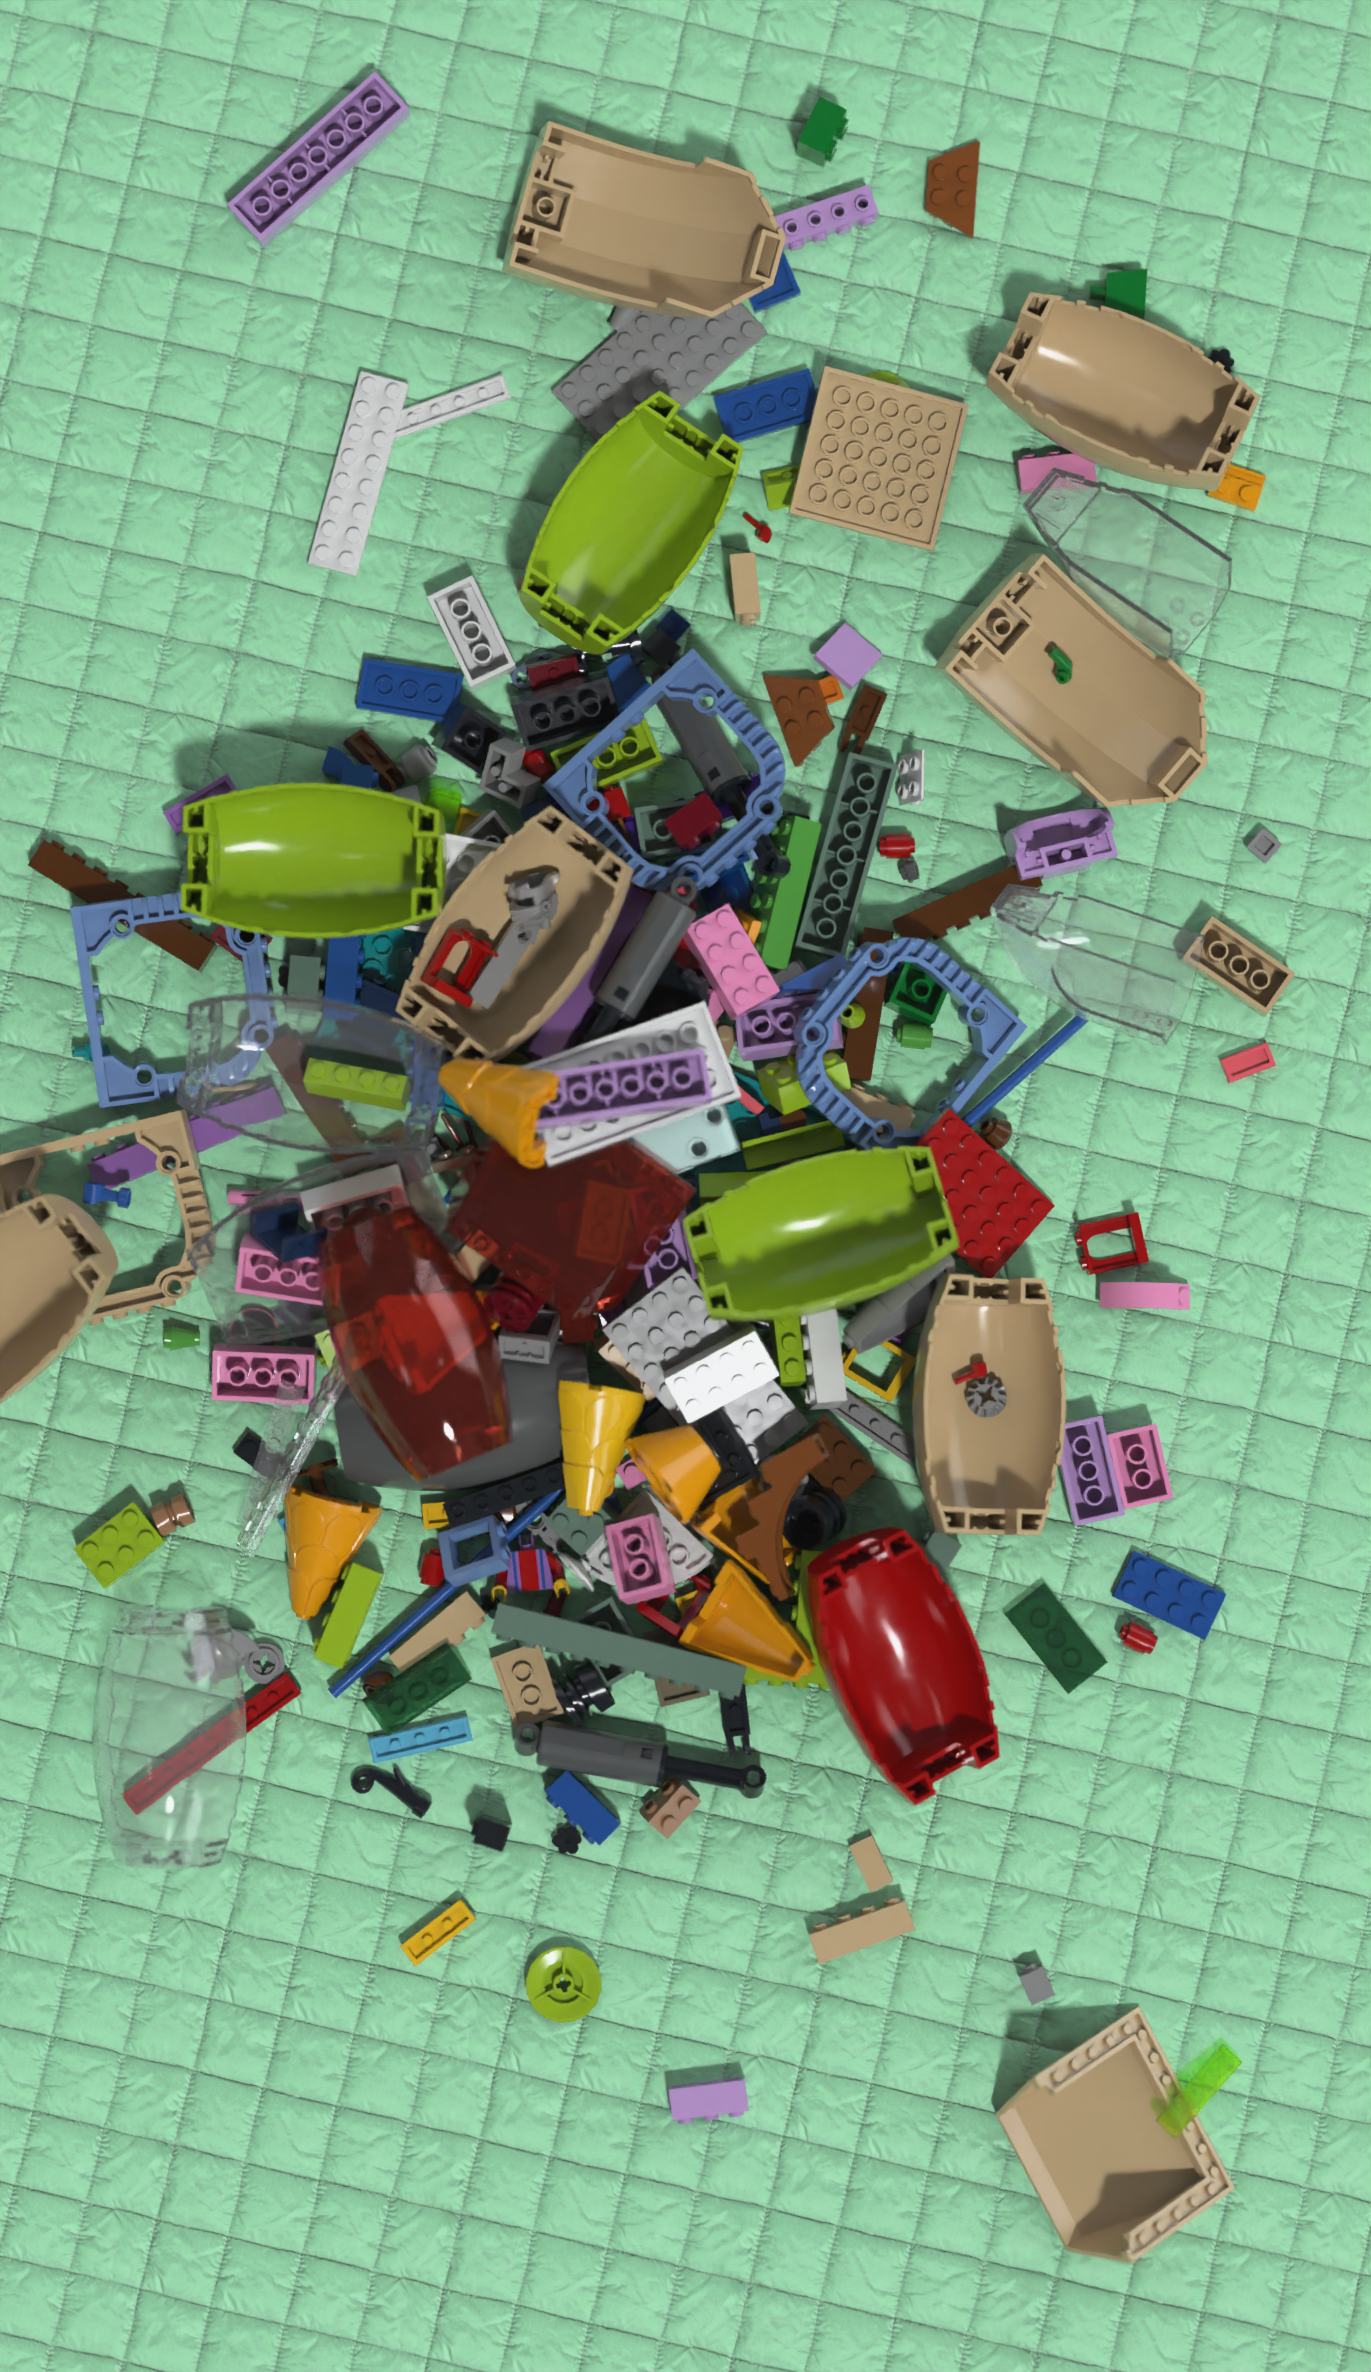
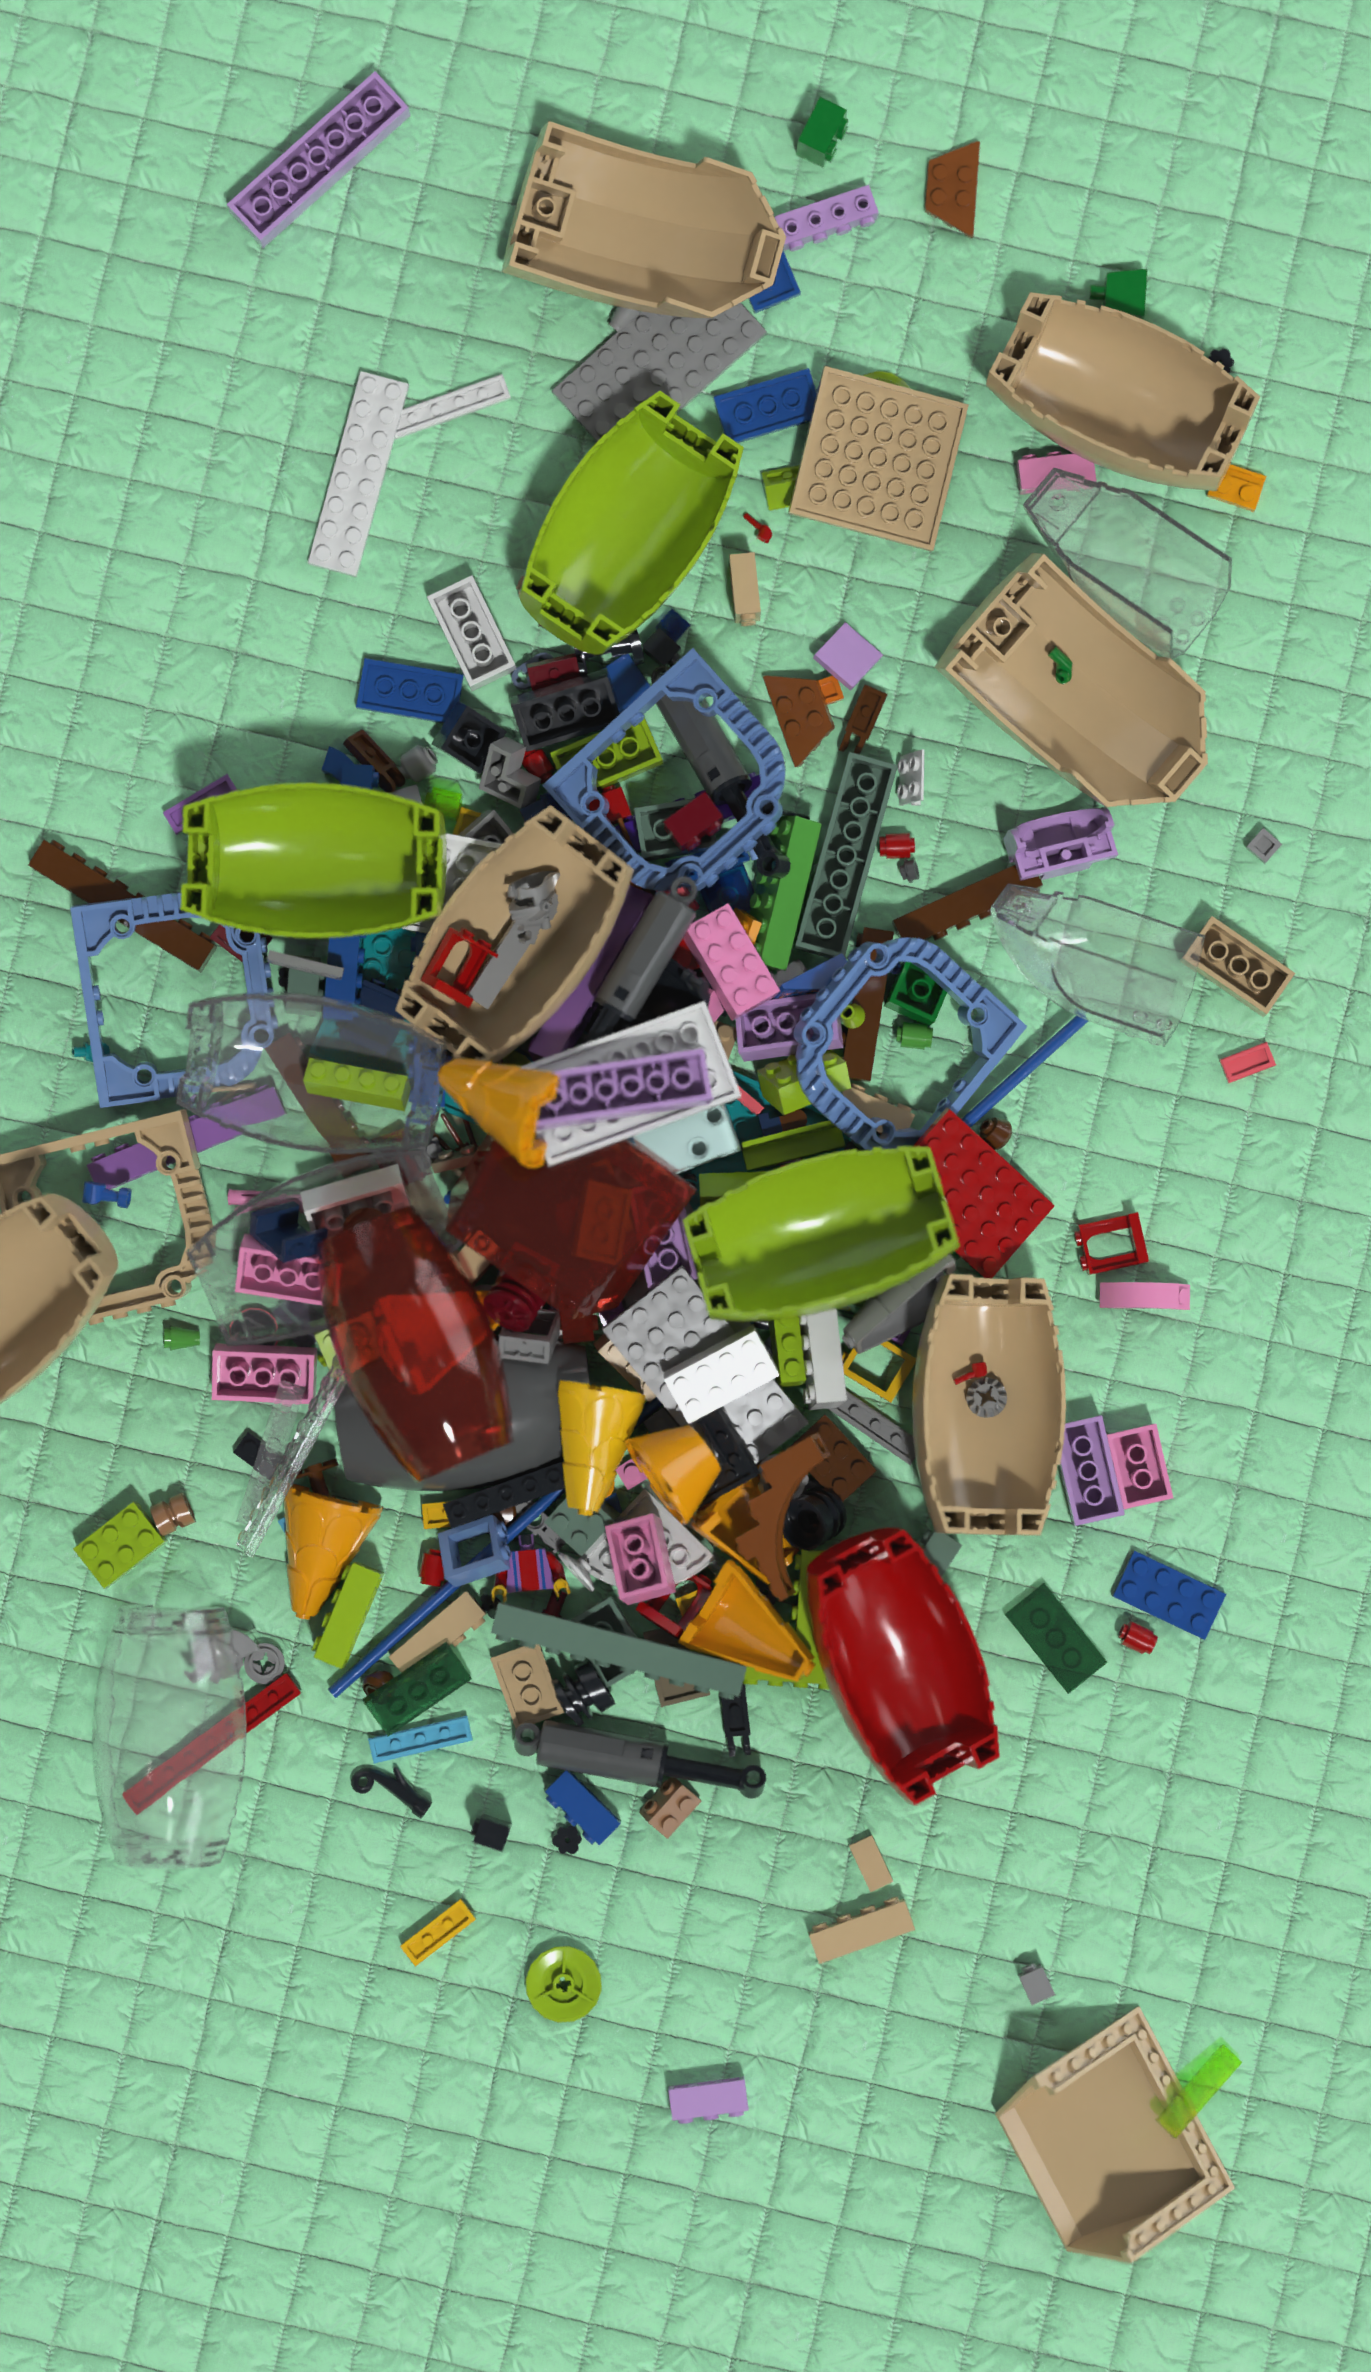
(305, 965): none -> light grey tile

